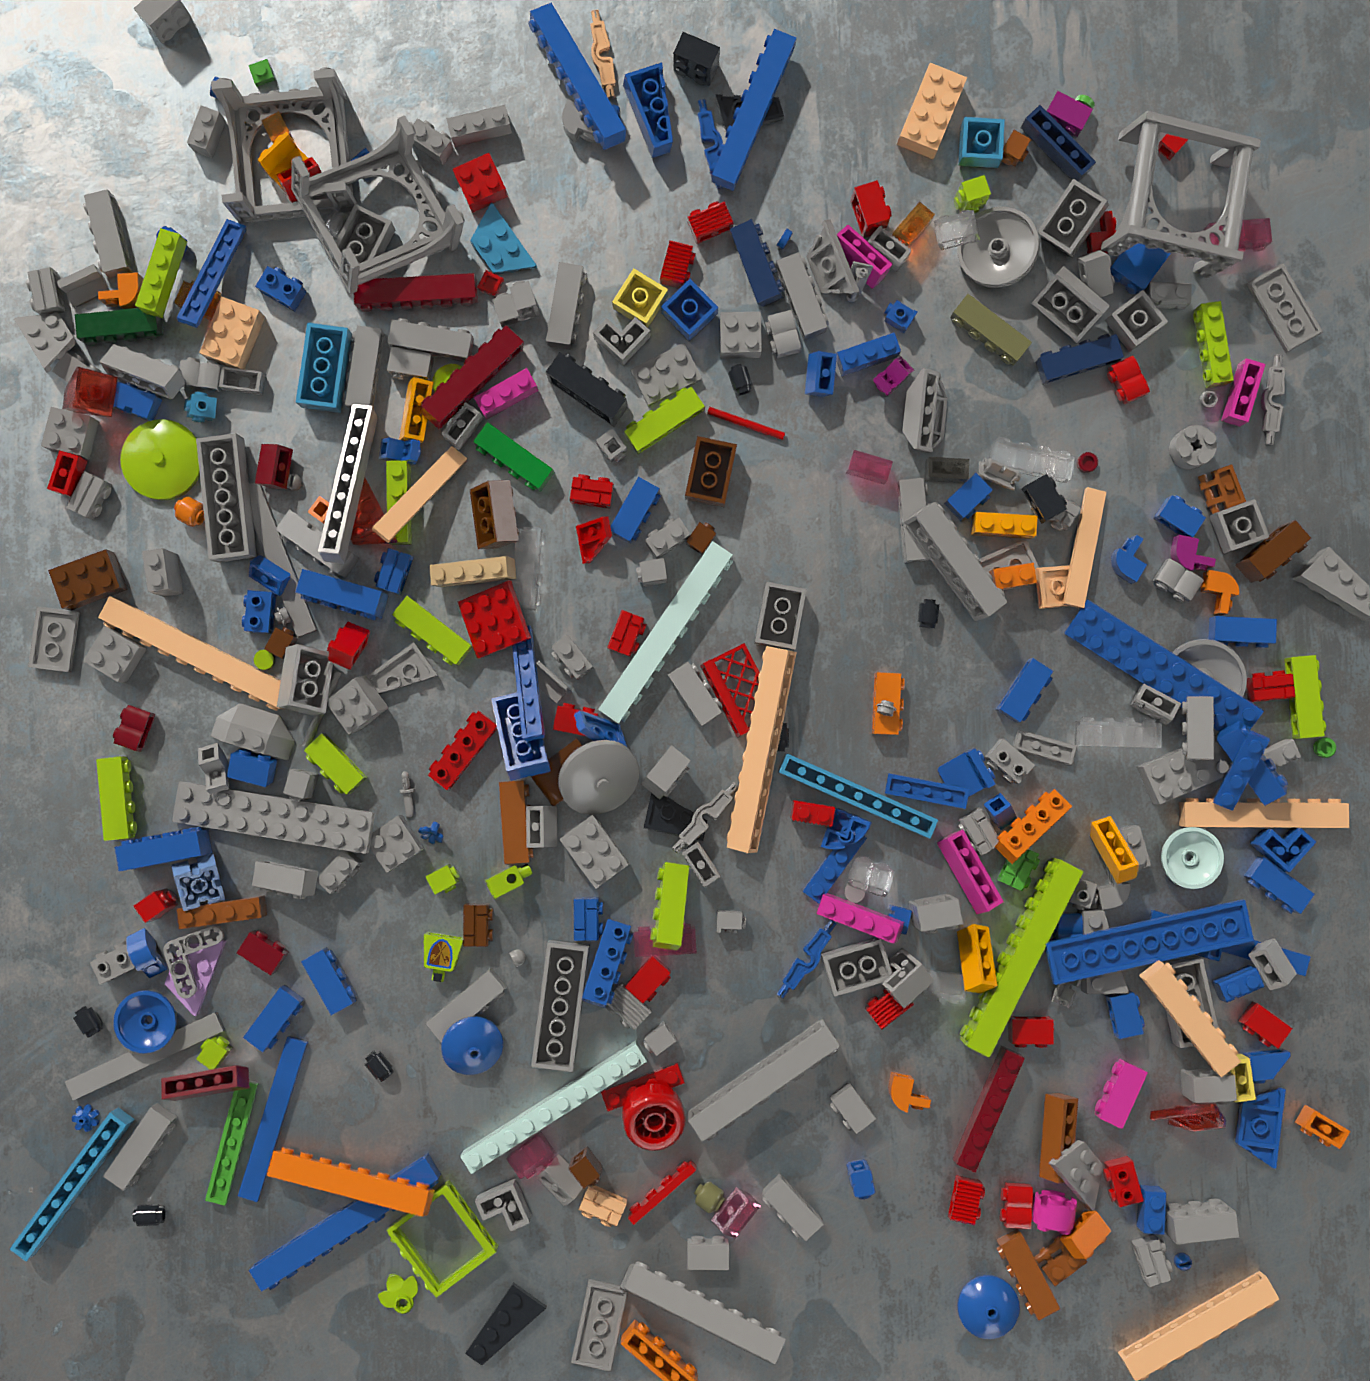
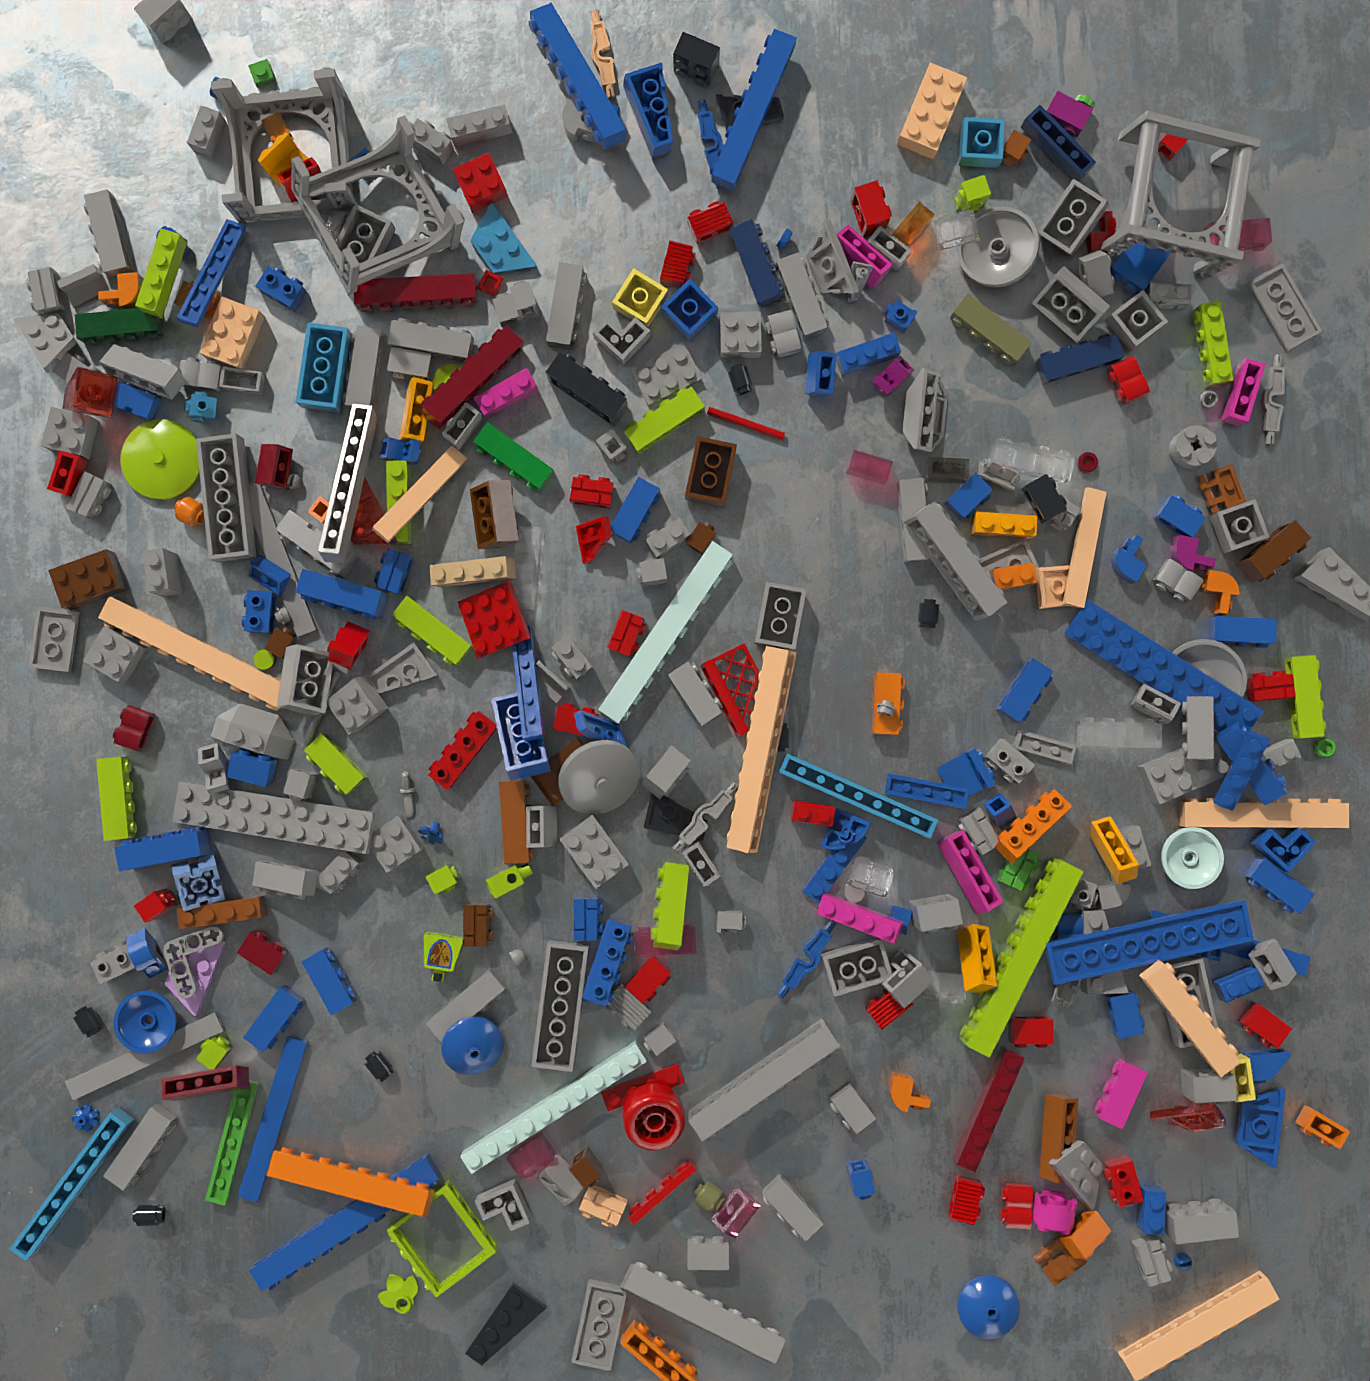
(1028, 1274): dark orange brick -> none

